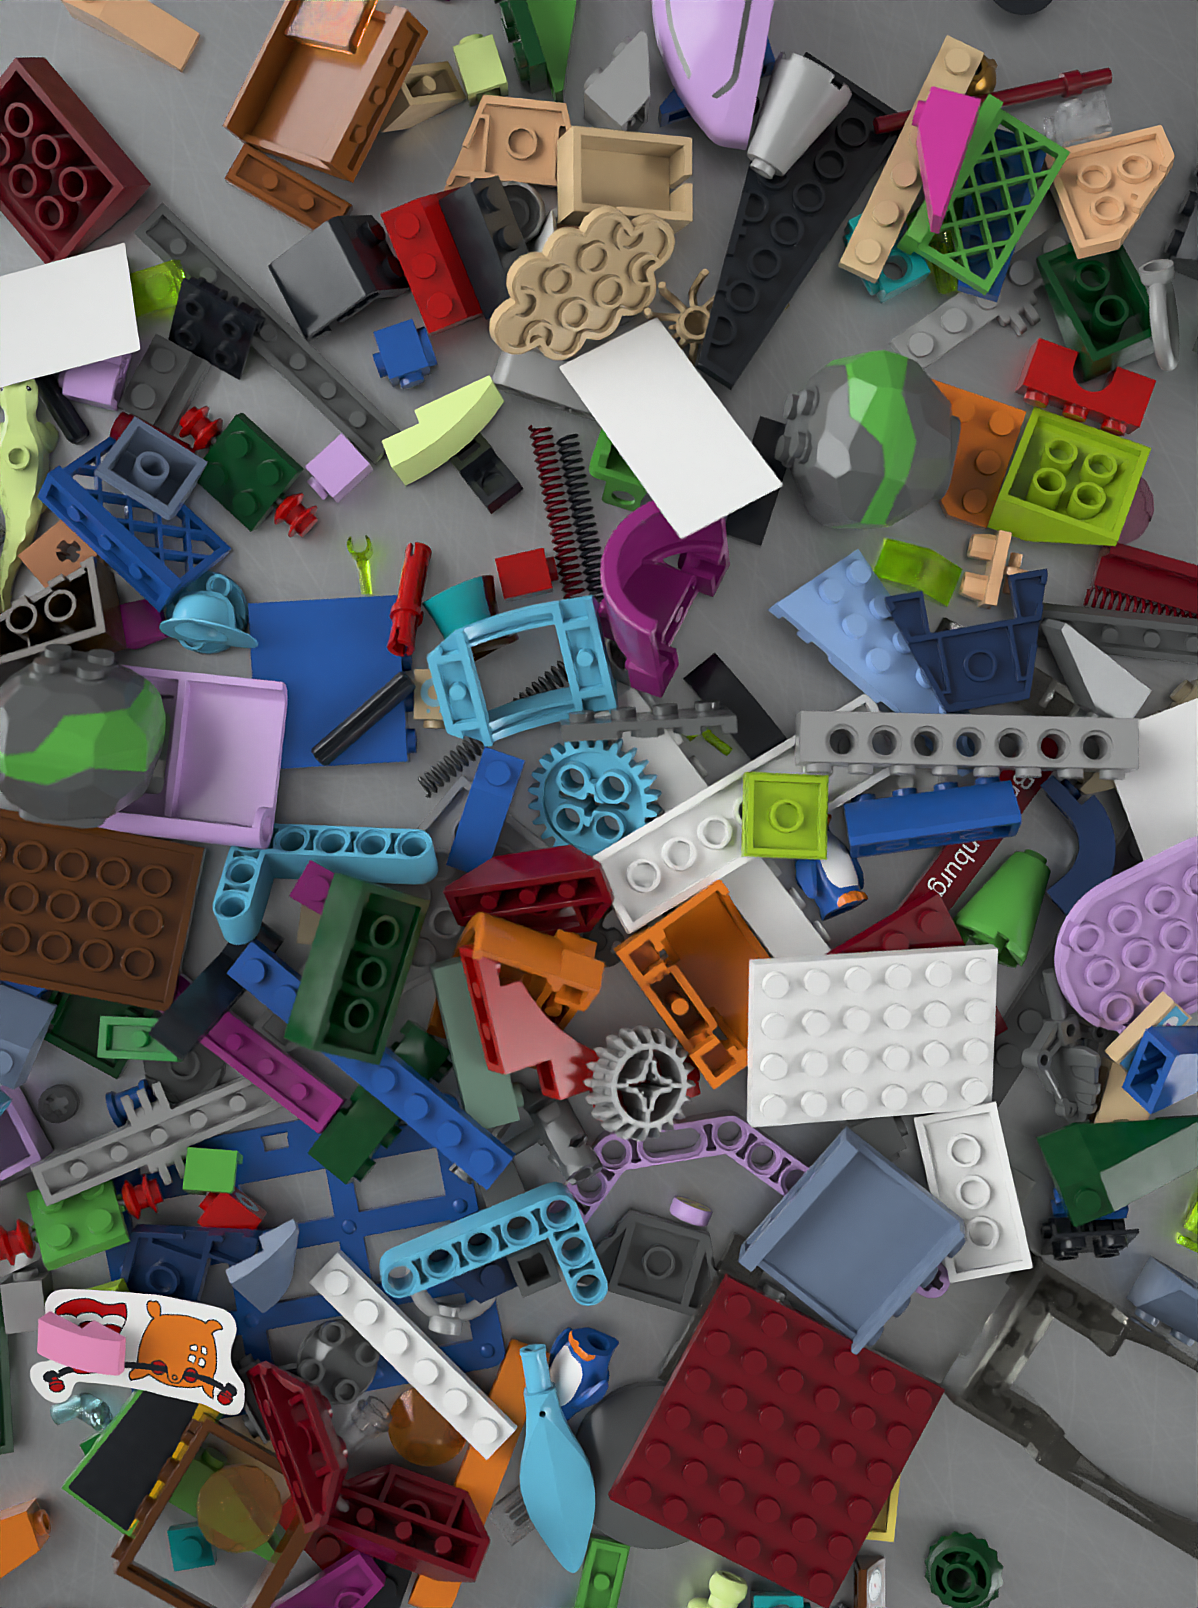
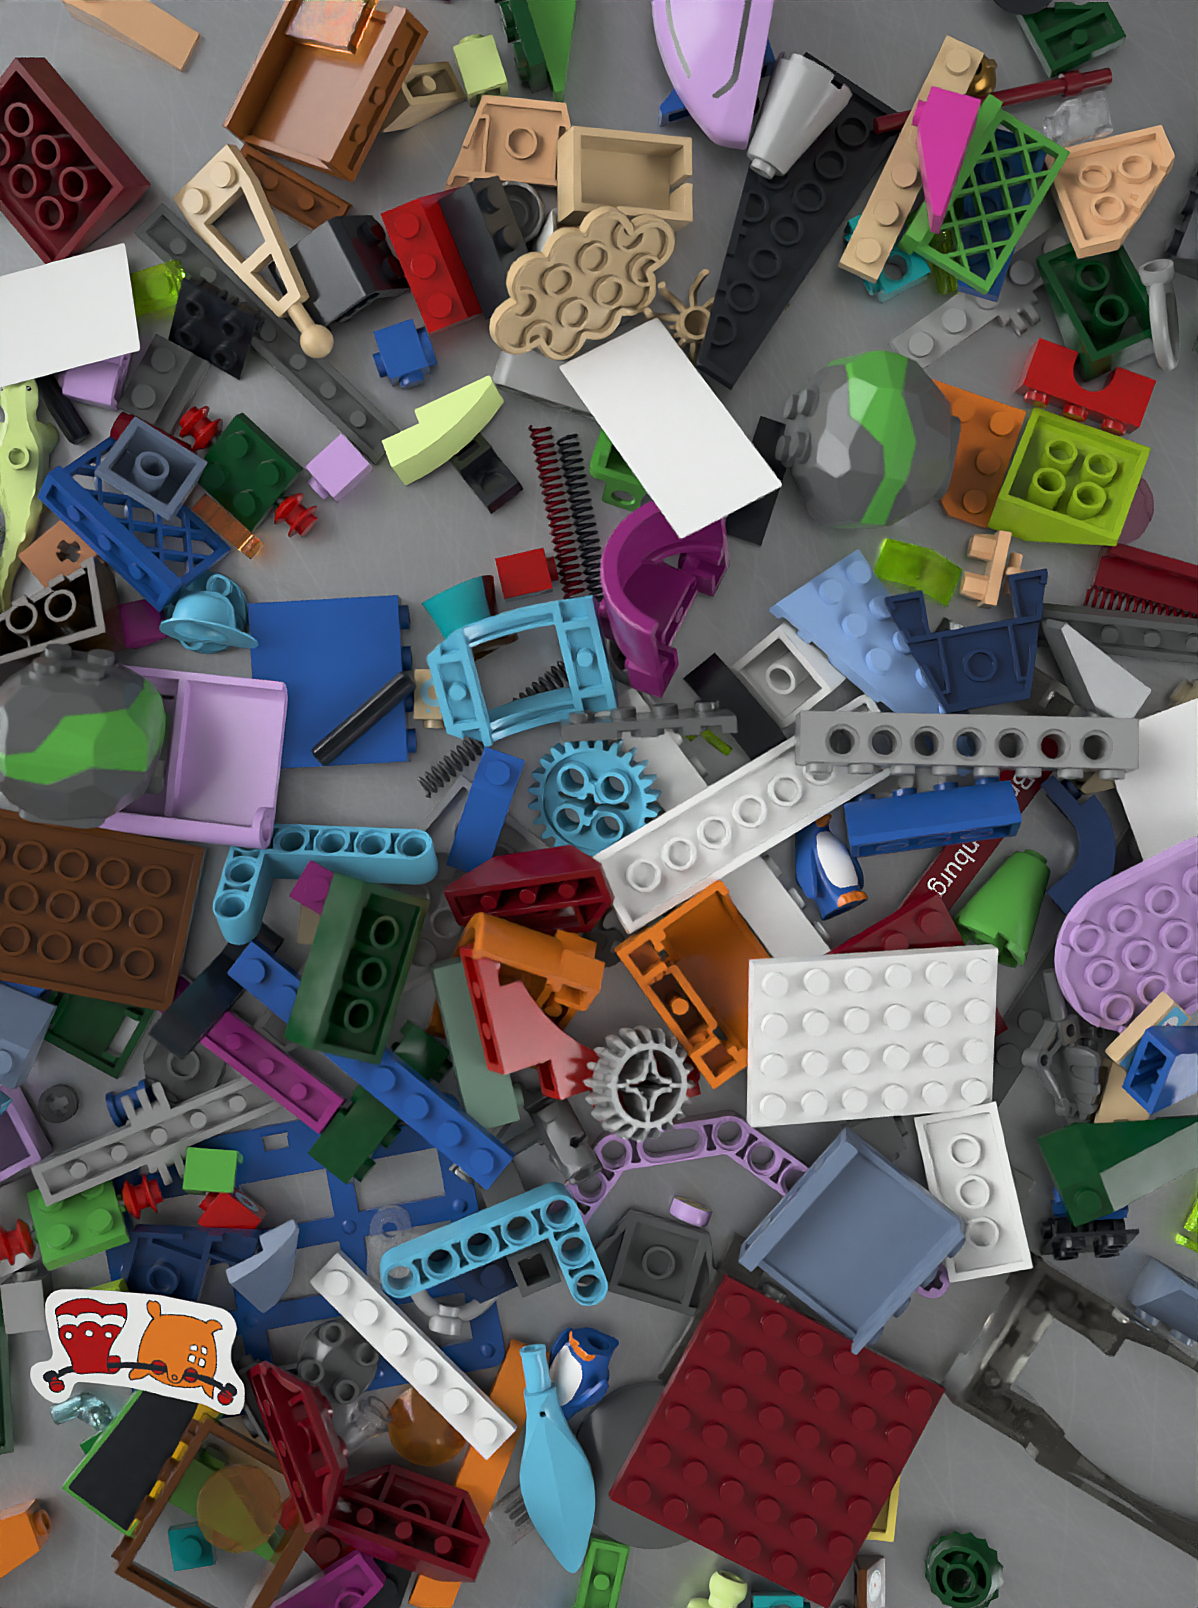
(86, 1348): bright pink slope -> none
(130, 1040): green plate -> none
(208, 197): none -> tan plate
(227, 526): none -> clear orange beam
(362, 563): clear neon green hand -> none
(381, 1242): none -> clear plate
(407, 609): red pin -> none
(621, 92): light grey slope -> none
(784, 816): lime tile -> none
(787, 674): none -> white slope
(1071, 34): none -> dark green wing

